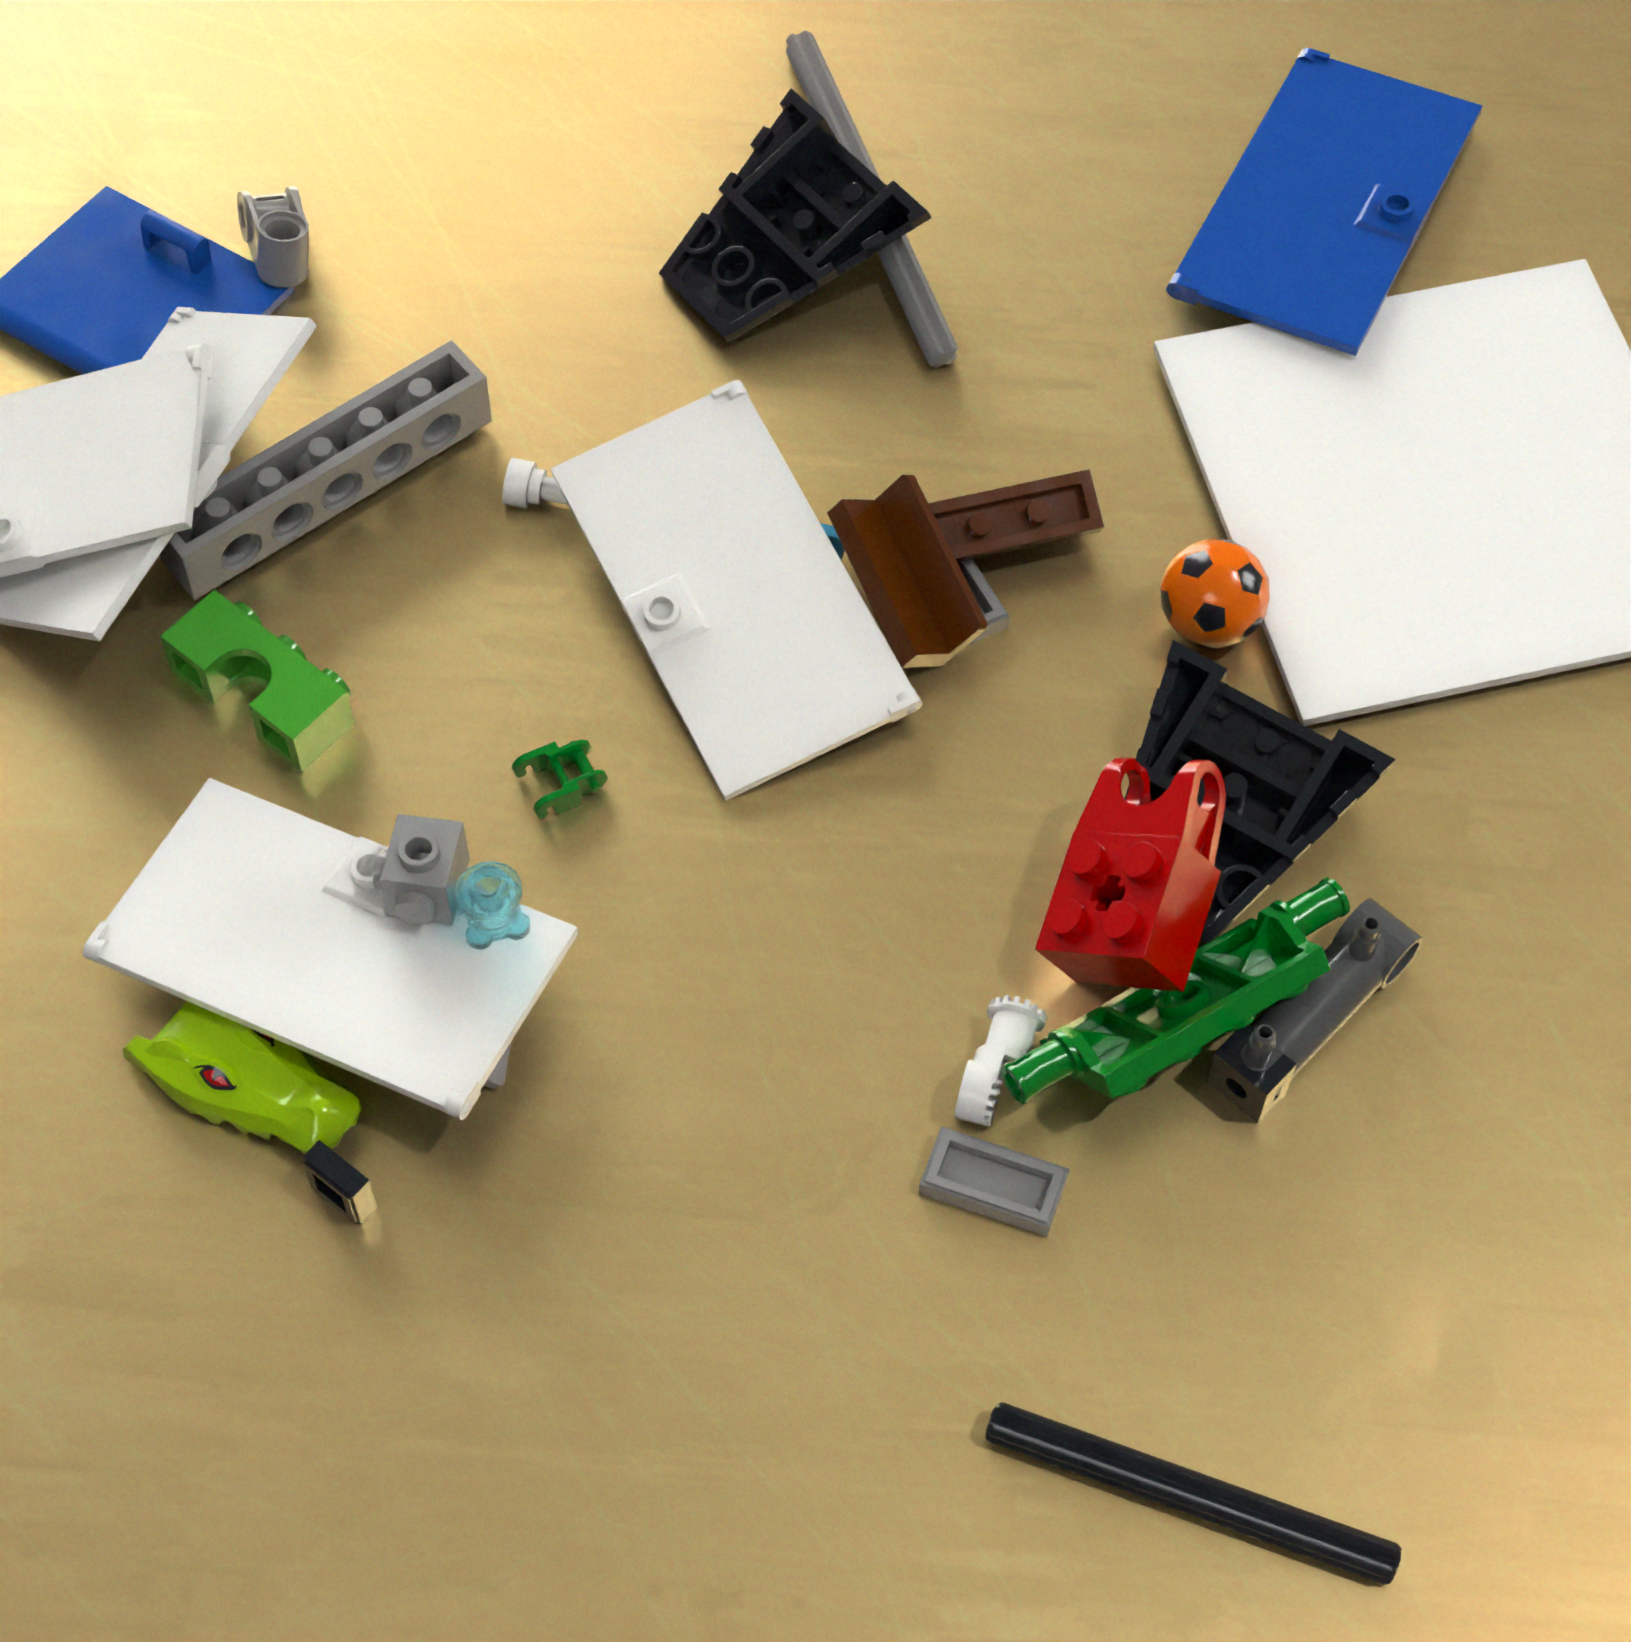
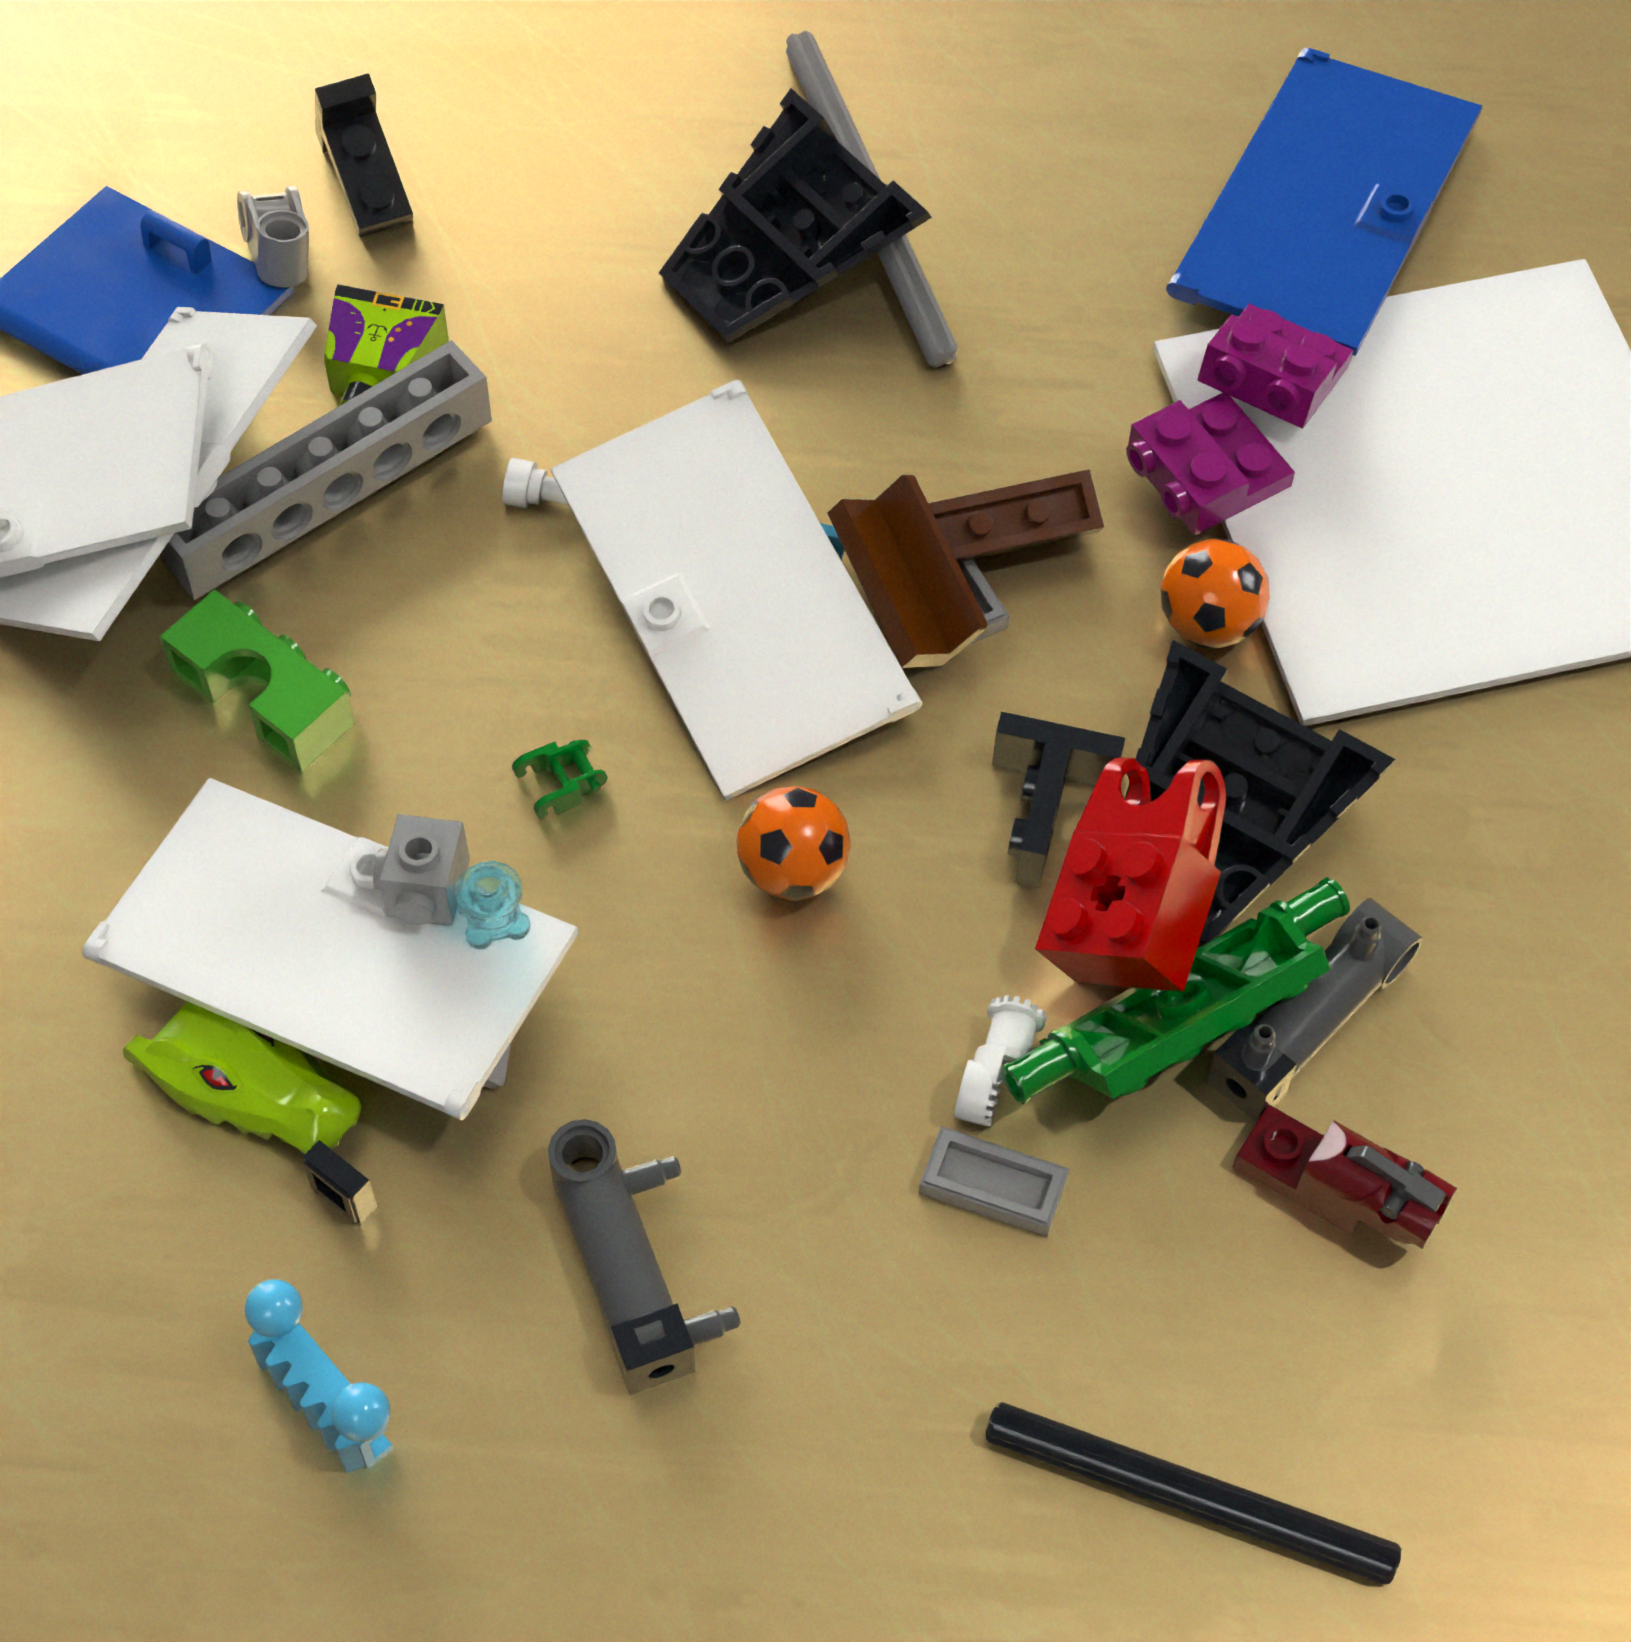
(345, 1413): none -> medium azure gear
(360, 154): none -> black bracket
(377, 336): none -> torso
(644, 1324): none -> dark grey piece
(793, 843): none -> orange piece
(1049, 756): none -> black bracket
(1206, 461): none -> magenta plate
(1273, 364): none -> magenta plate
(1345, 1178): none -> dark red plate

